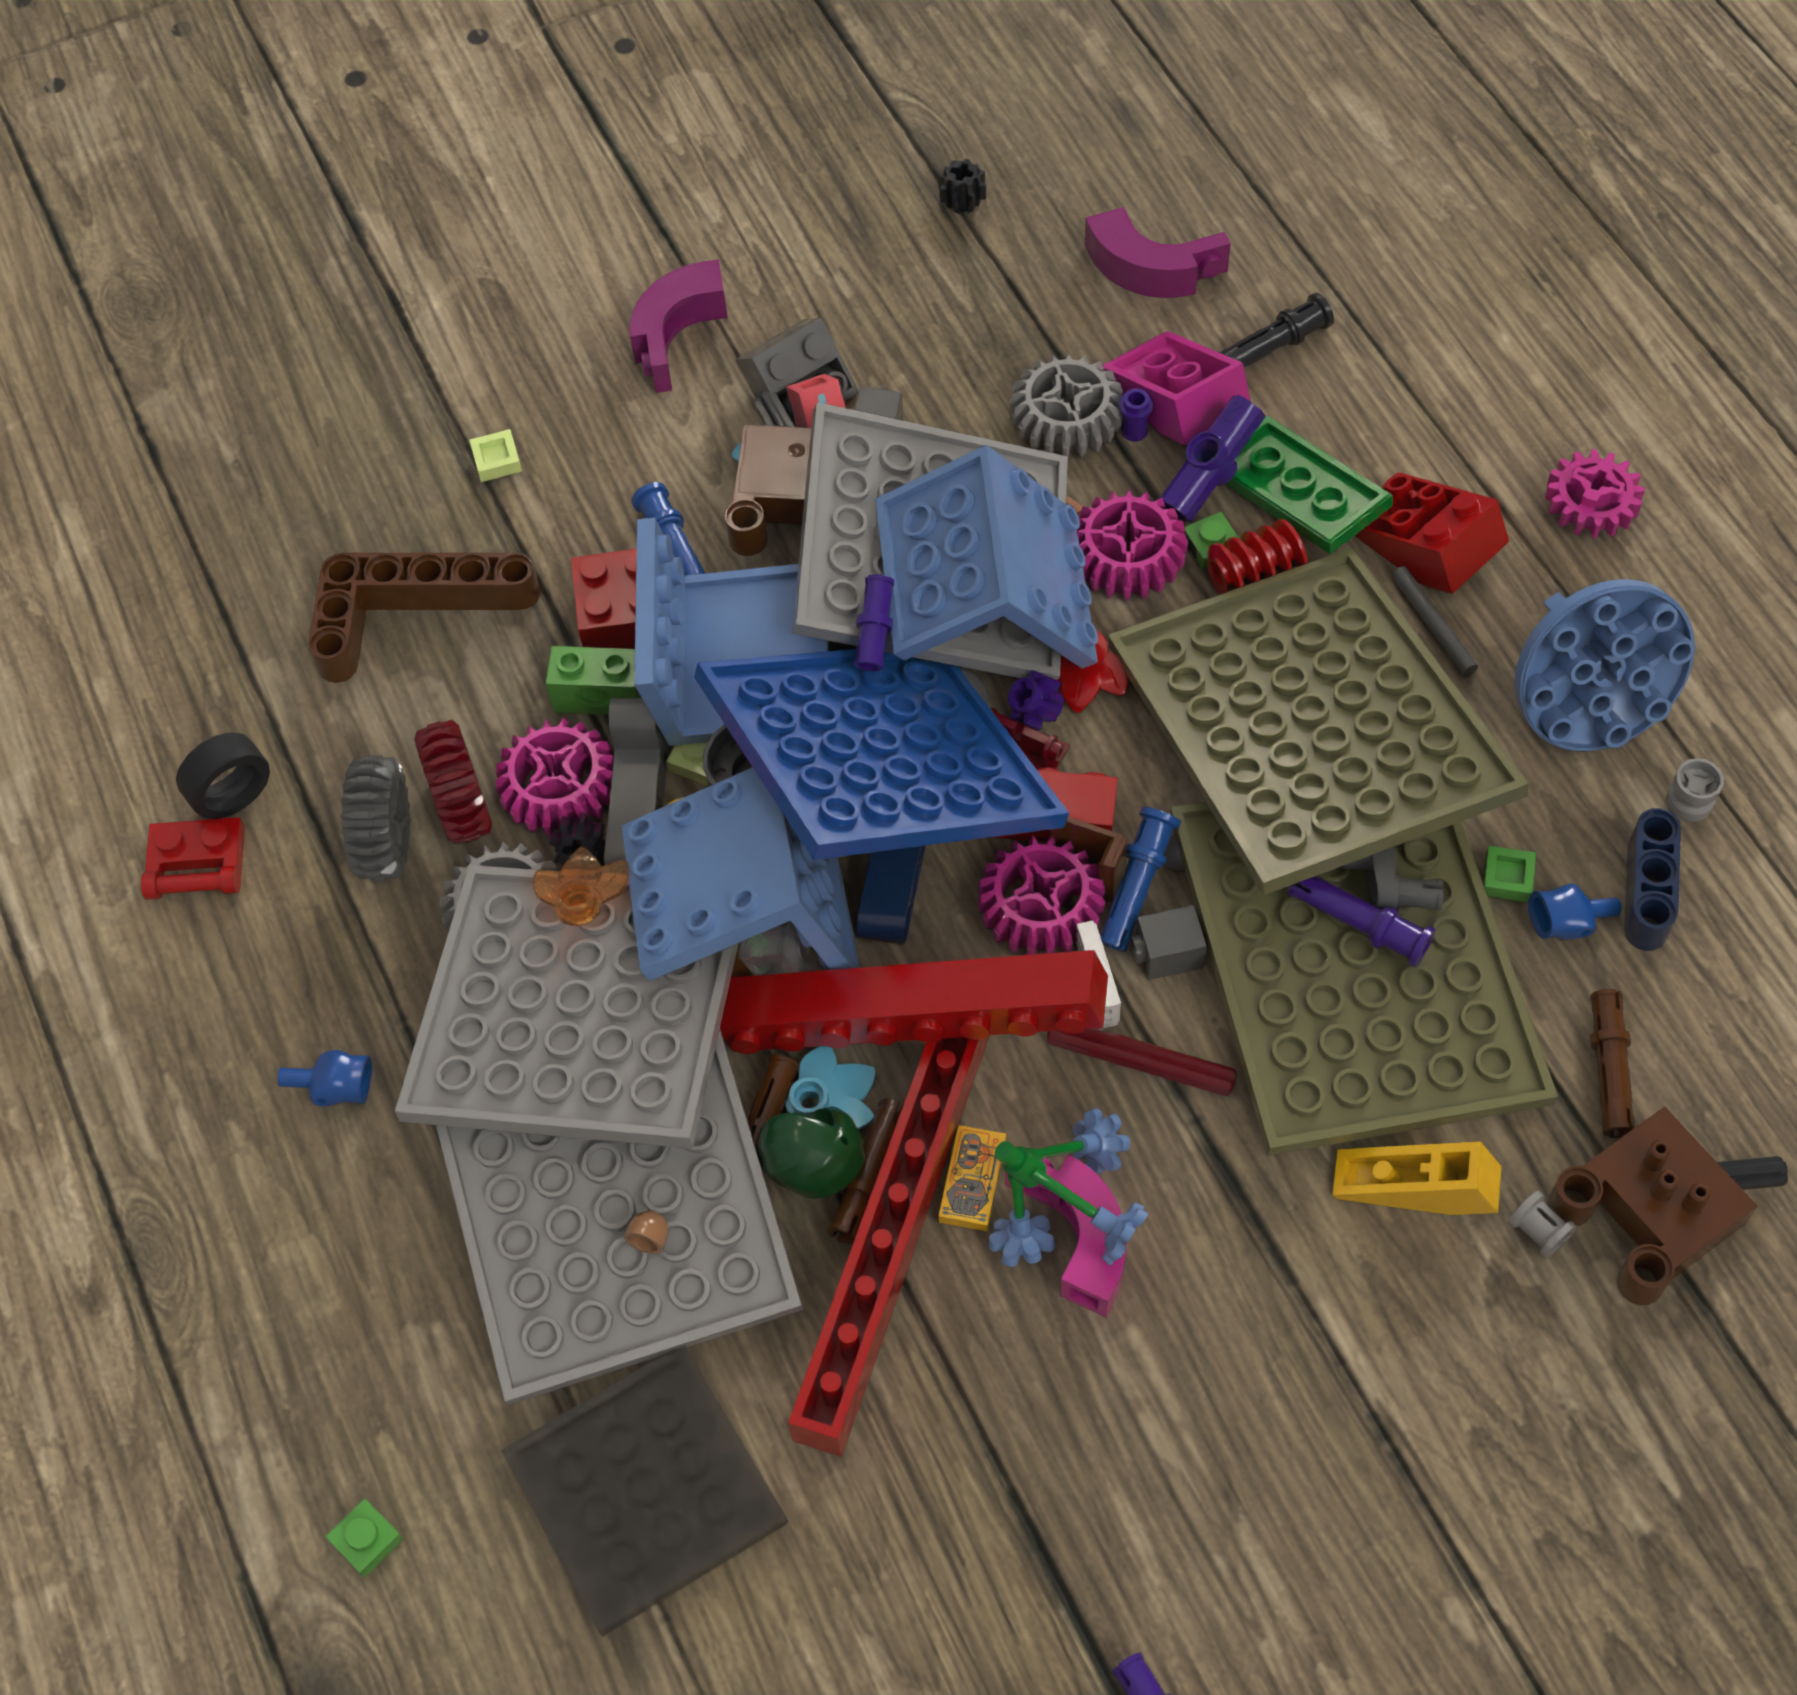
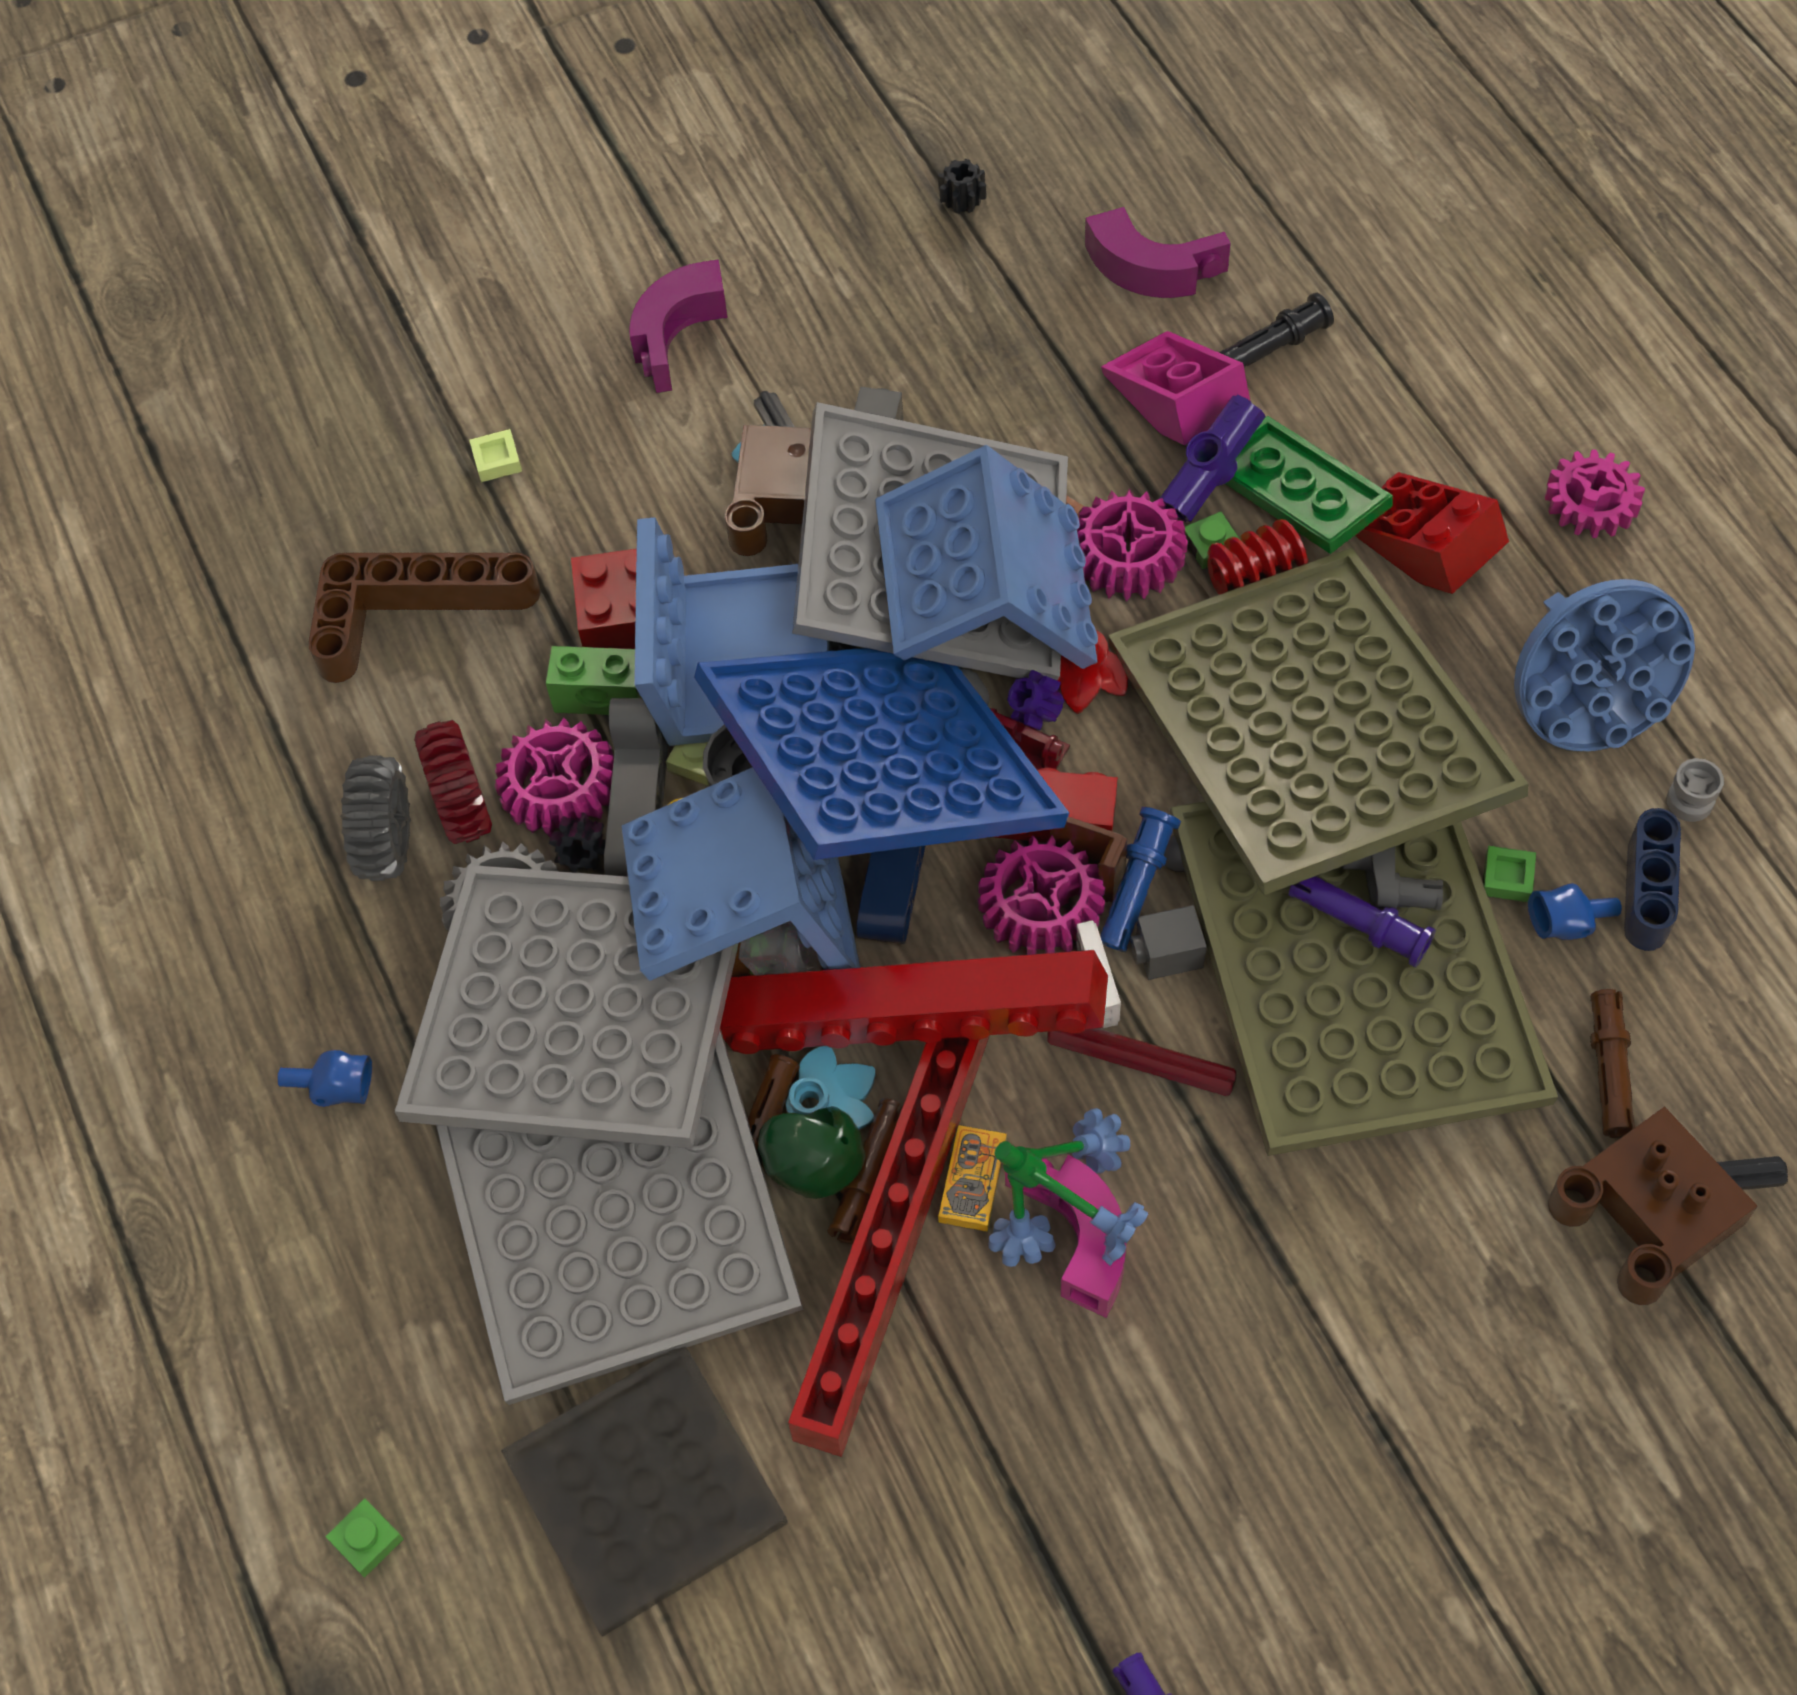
(194, 846): red plate -> none
(209, 762): black tyre -> none
(581, 883): clear orange plate -> none
(647, 1232): medium nougat hinge -> none
(653, 502): blue pin -> none
(793, 357): dark grey slope -> none
(808, 392): coral brick -> none
(874, 623): dark purple pin -> none
(1066, 406): light grey gear -> none
(1135, 408): dark purple pin -> none
(1421, 1177): yellow slope -> none
(1434, 621): dark grey bar -> none
(1542, 1224): light grey bush -> none

